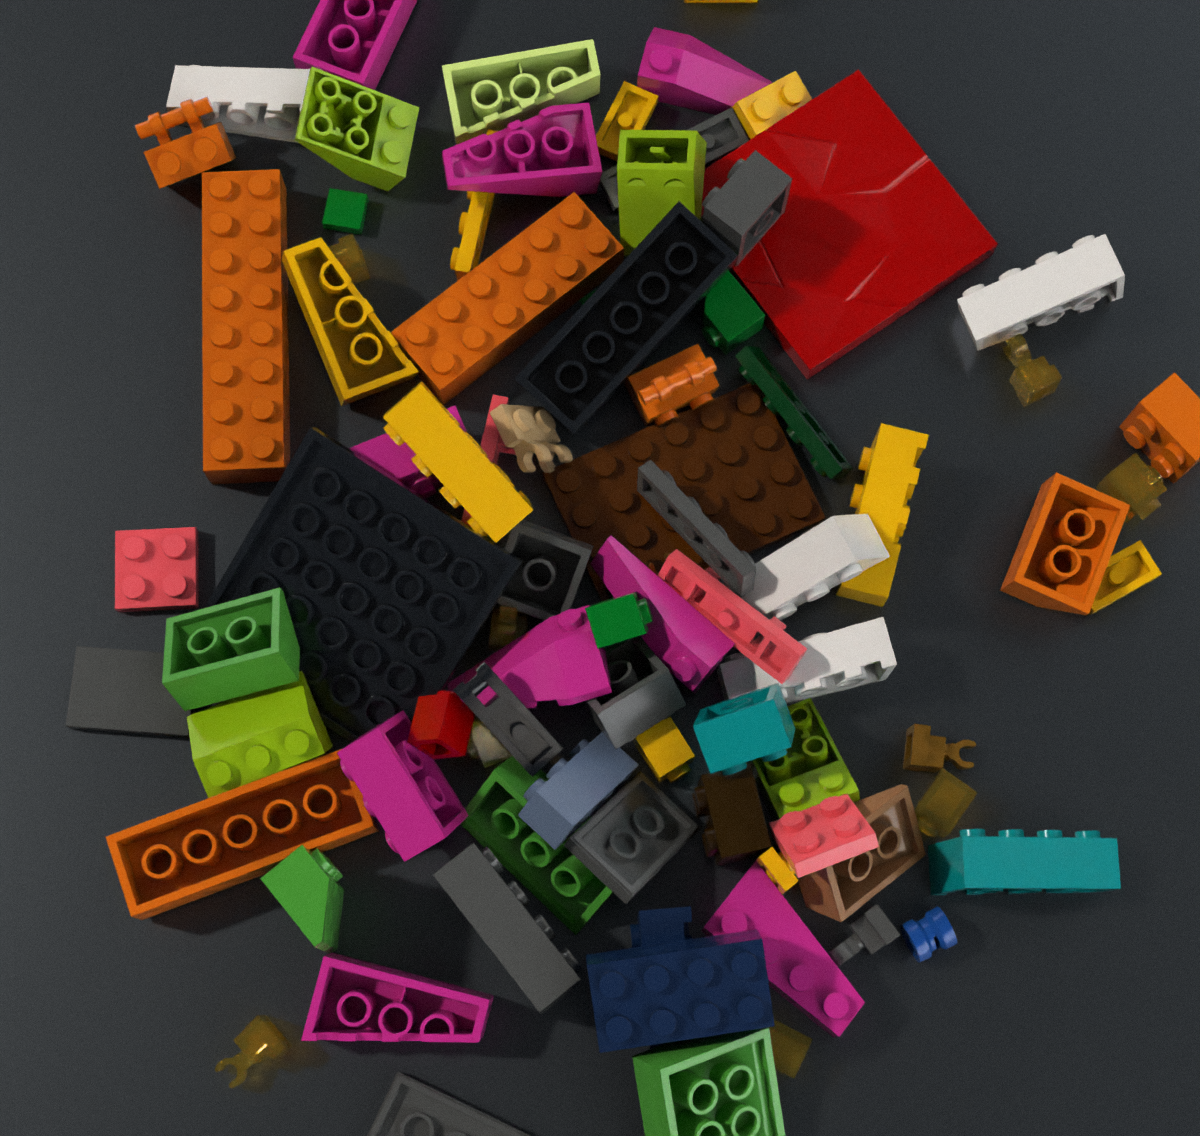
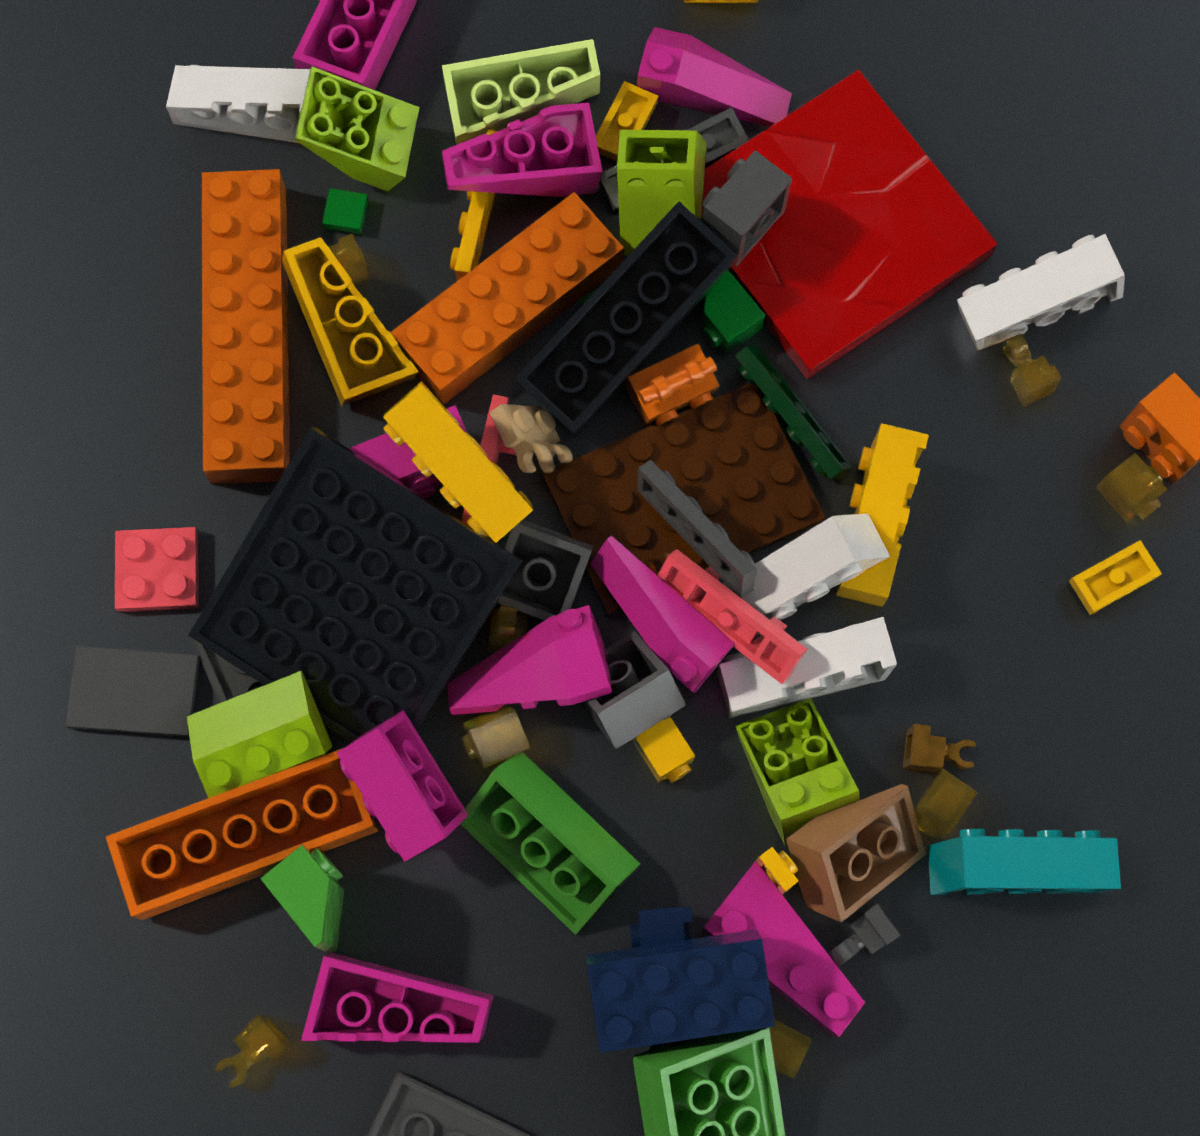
(190, 153): orange brick -> none
(230, 650): bright green slope -> none
(441, 725): red brick -> none
(507, 927): dark grey brick -> none
(509, 720): black plate -> none
(576, 789): sand blue brick -> none
(619, 619): green slope -> none
(632, 837): dark grey tile -> none
(732, 816): dark brown brick -> none
(745, 730): teal brick -> none
(771, 104): yellow plate -> none
(823, 835): coral plate -> none
(928, 934): blue wheel -> none
(1065, 546): orange slope -> none

